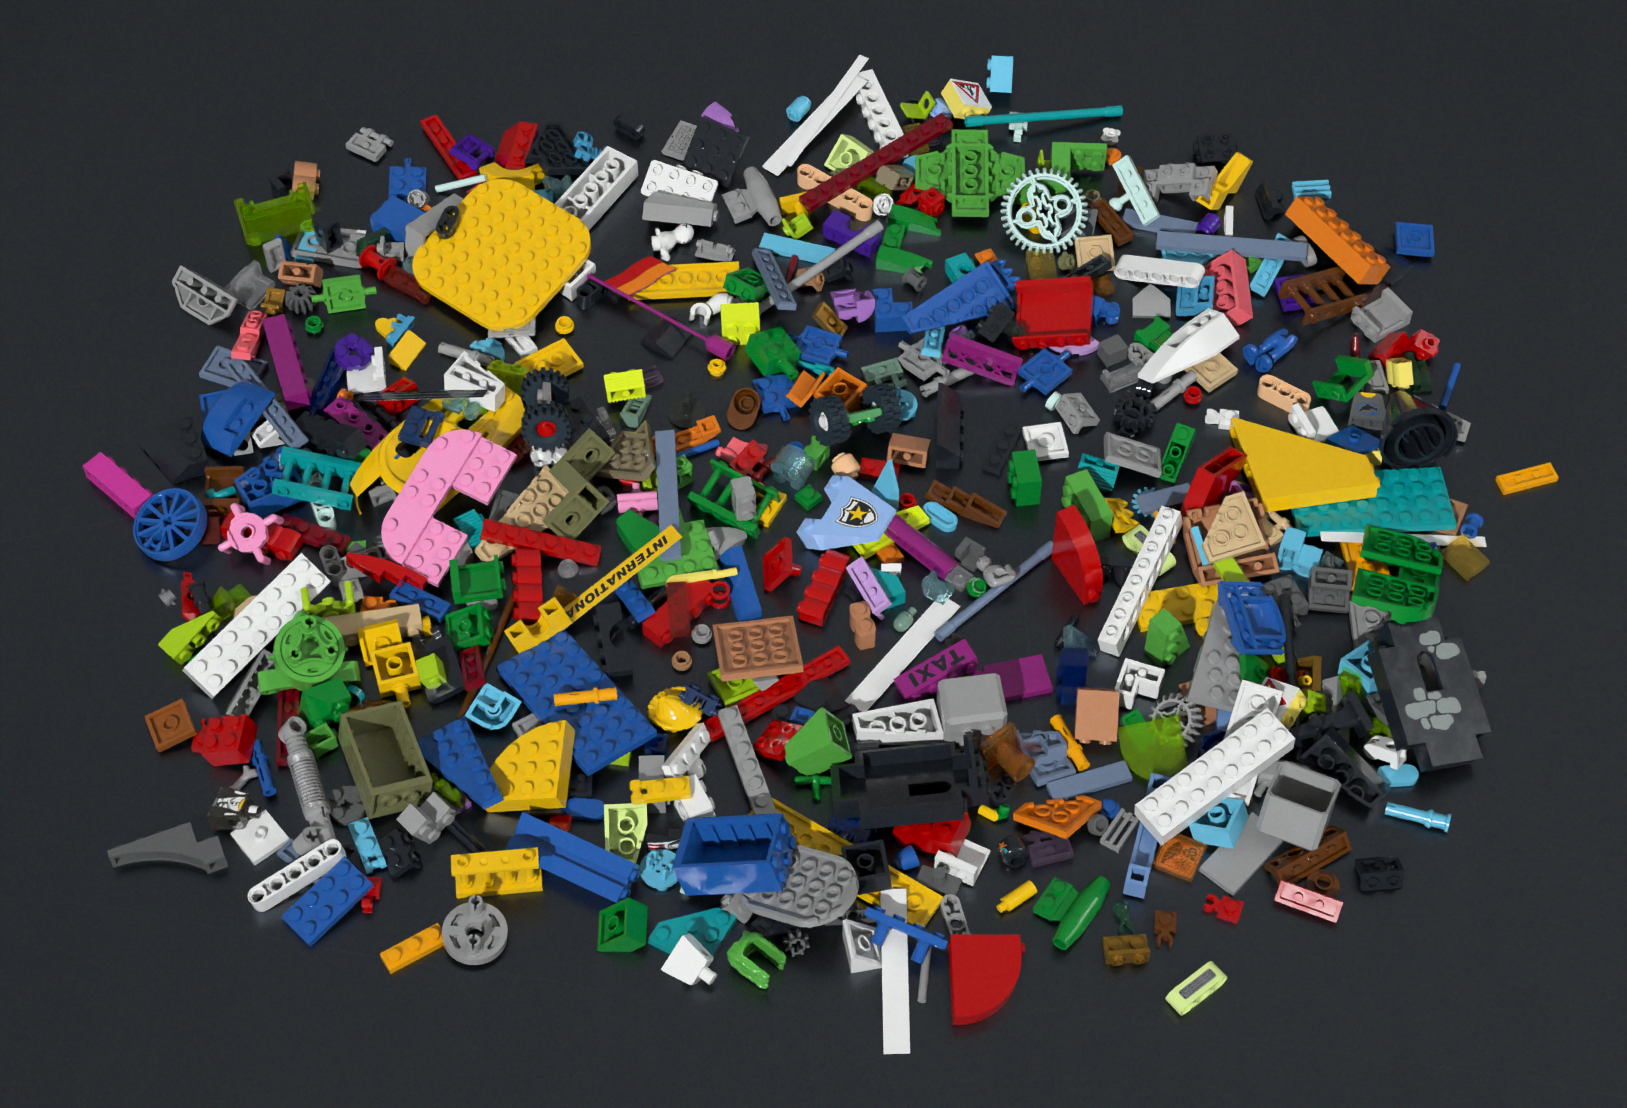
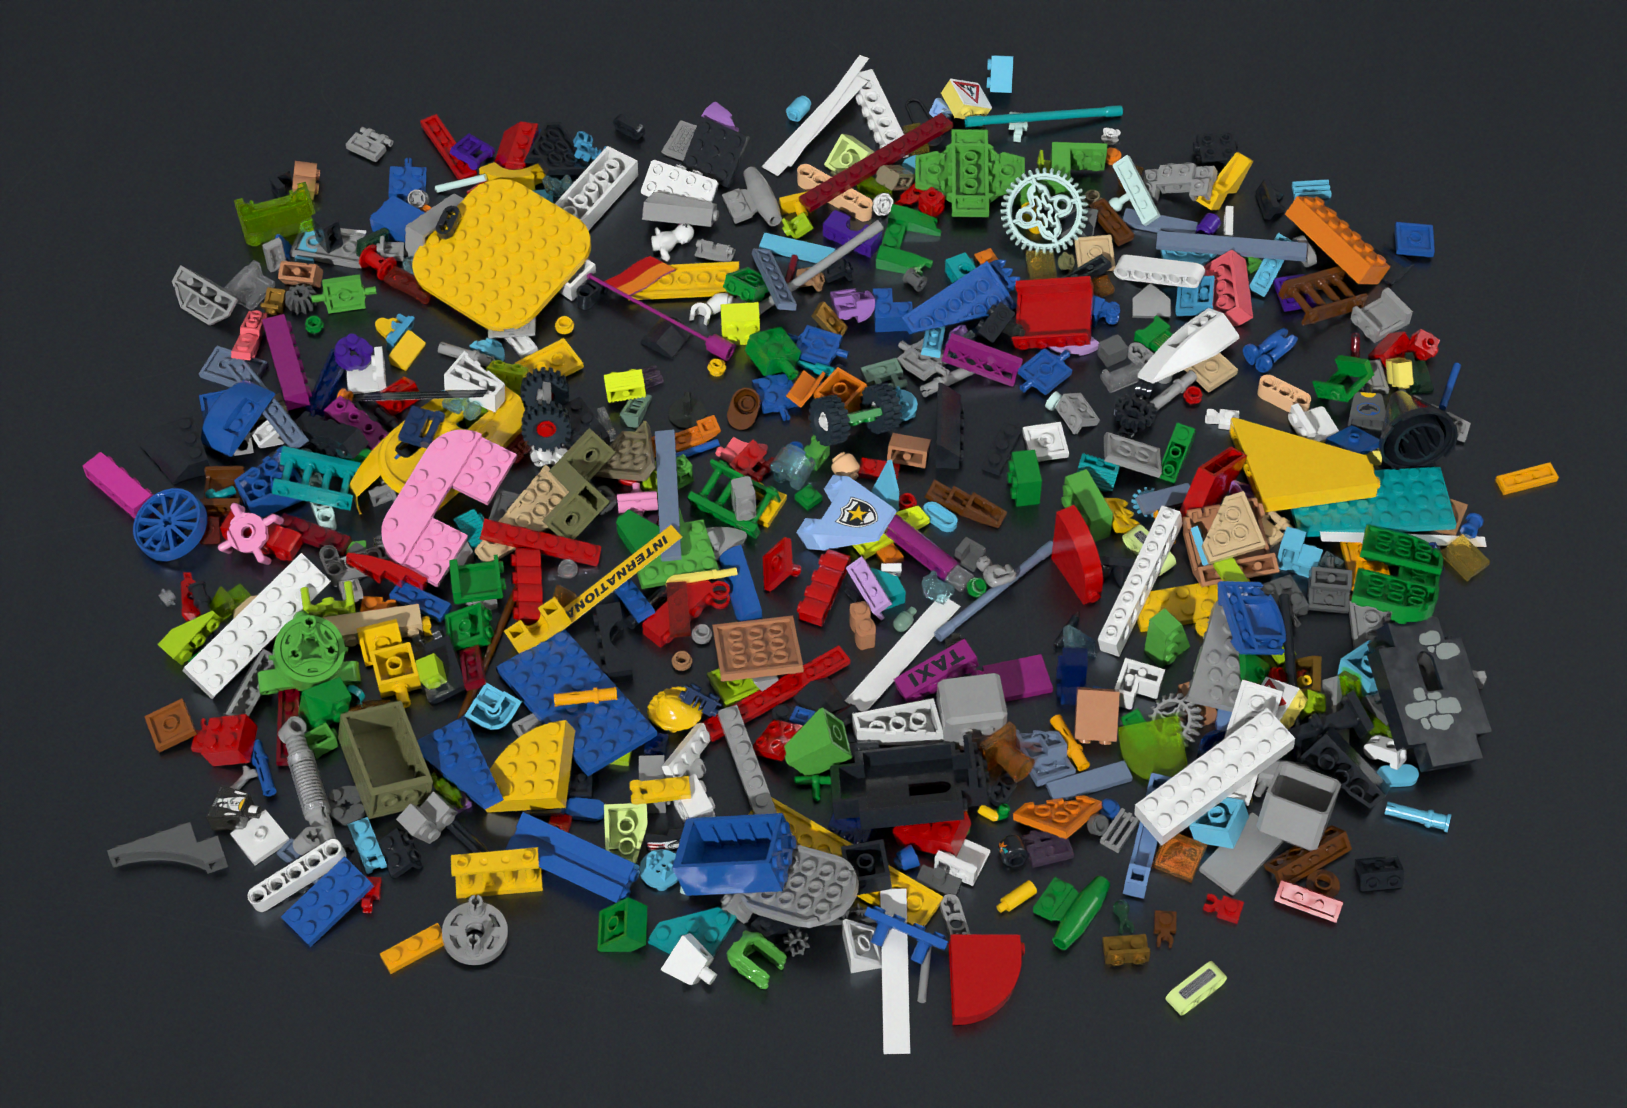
(918, 110): lime bracket -> none

